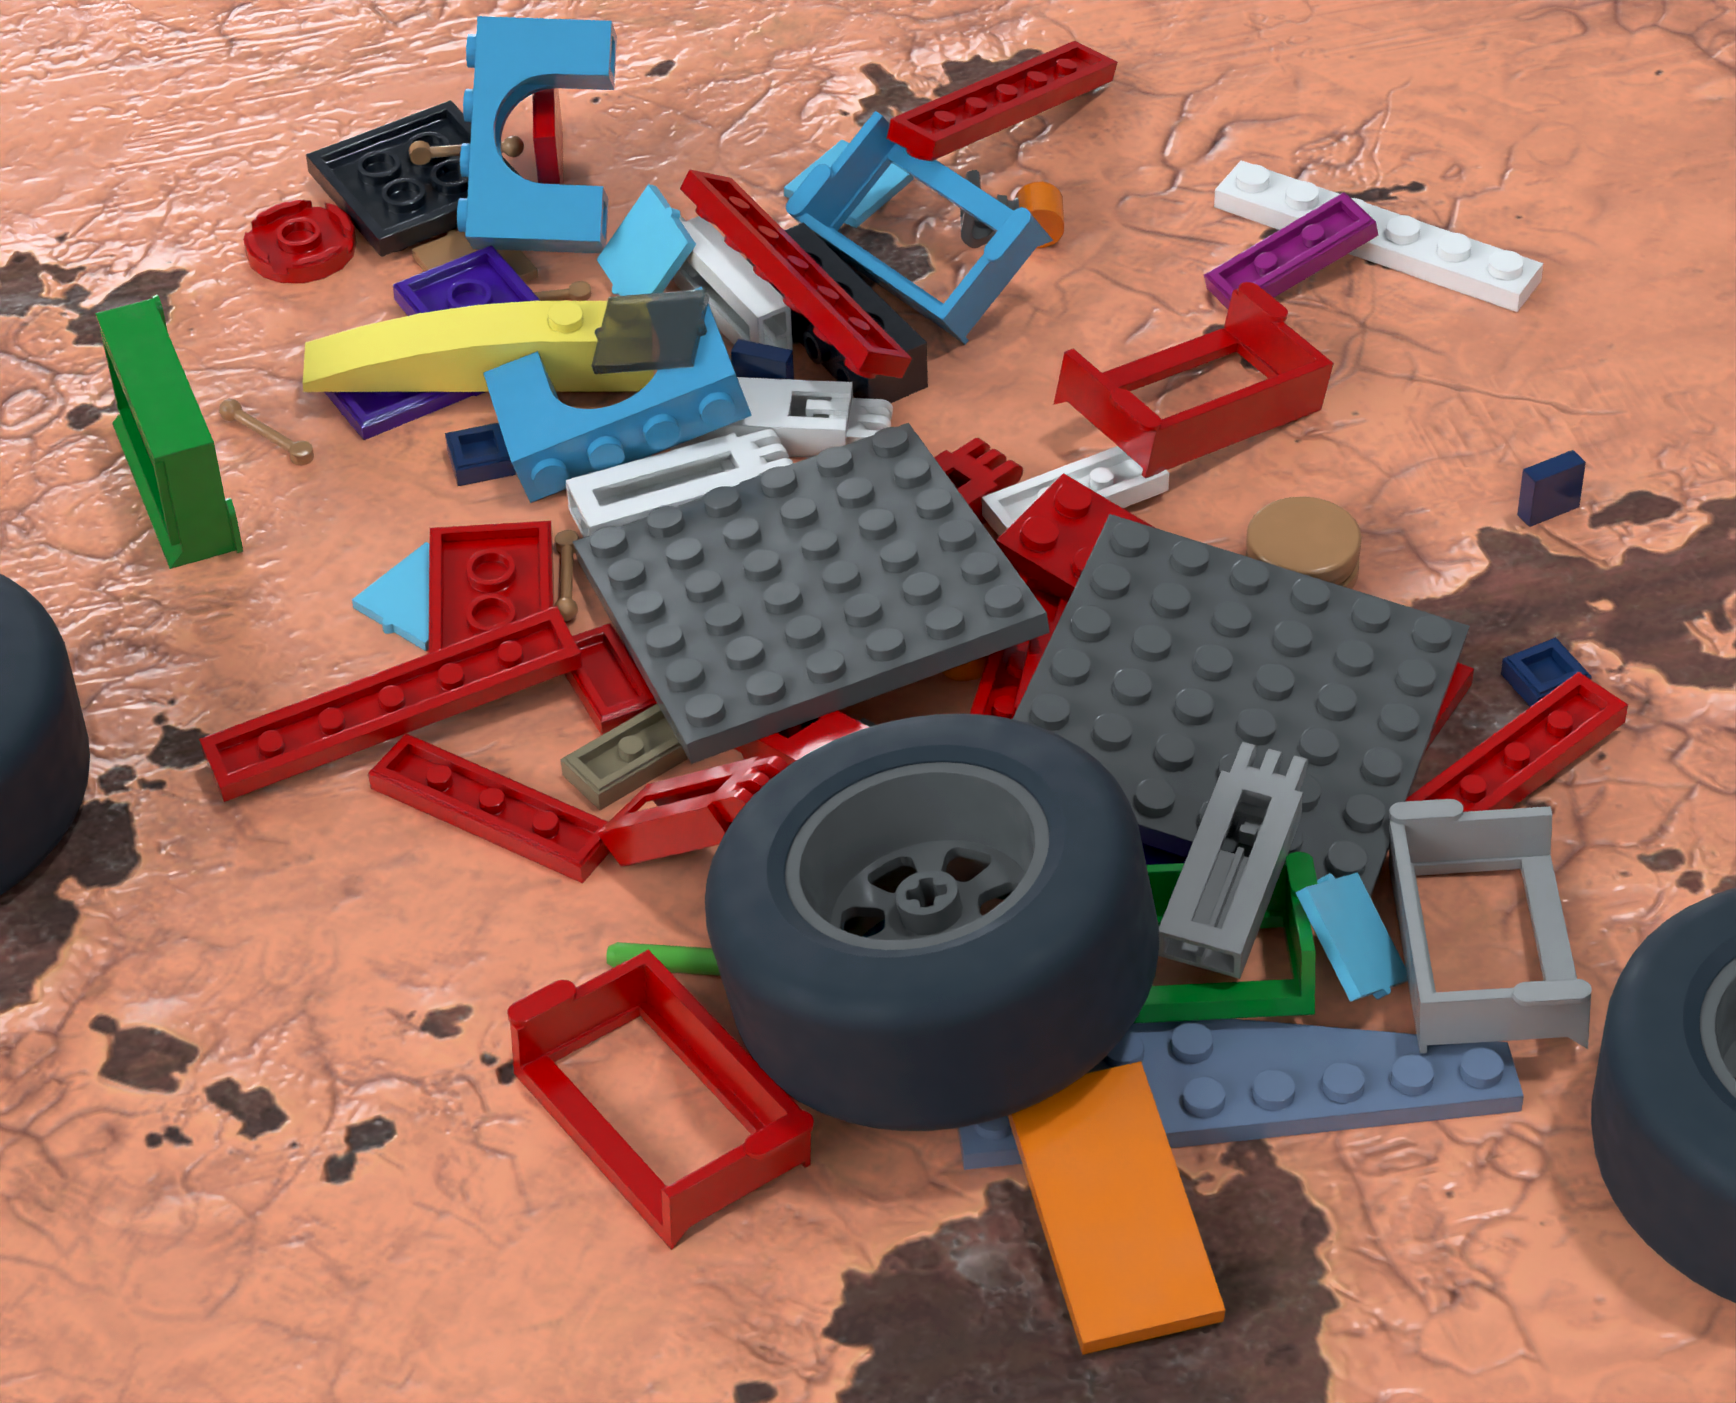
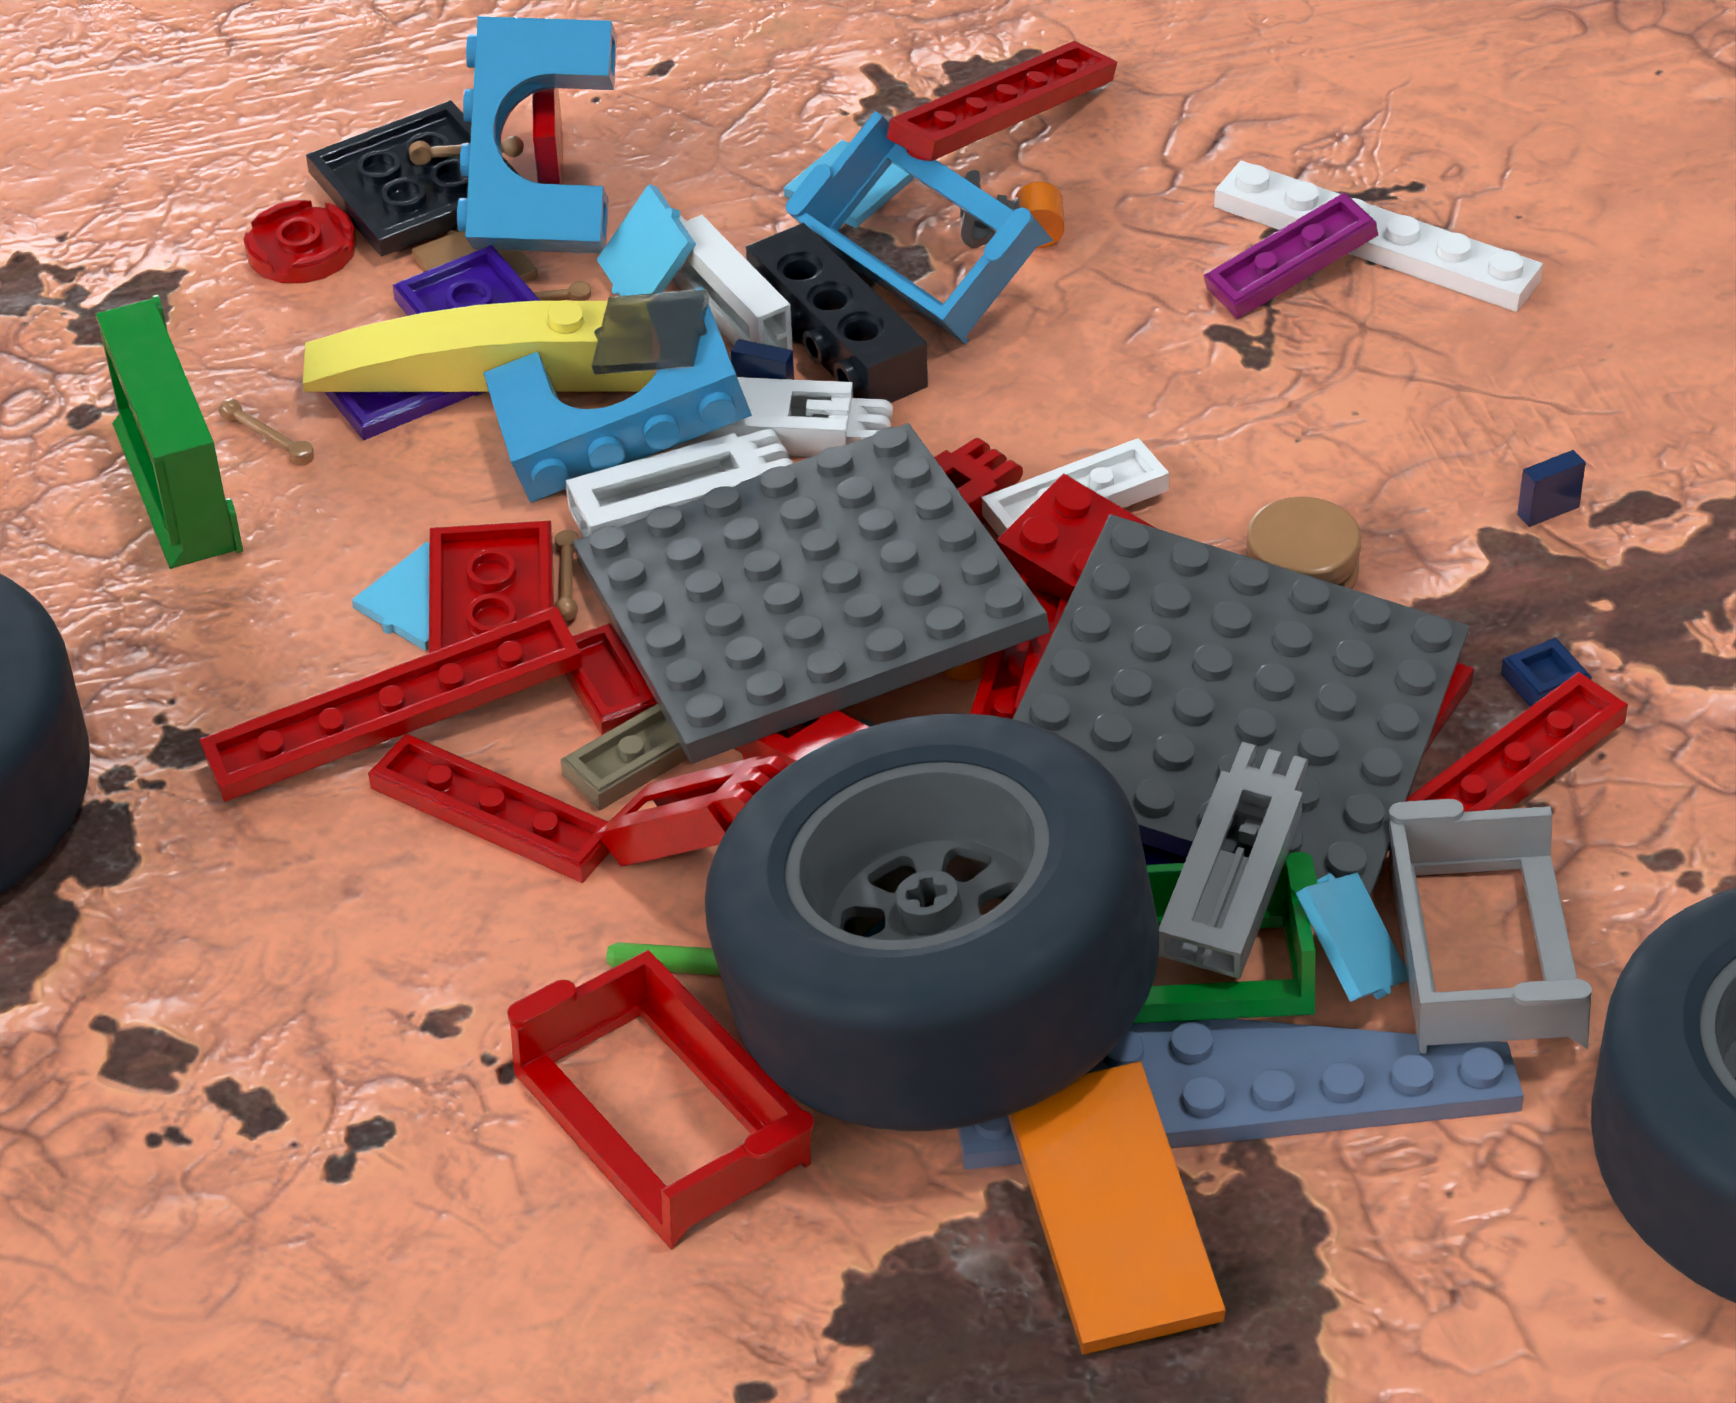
(478, 454): dark blue tile -> none
(796, 275): red plate -> none
(1254, 330): red piece -> none

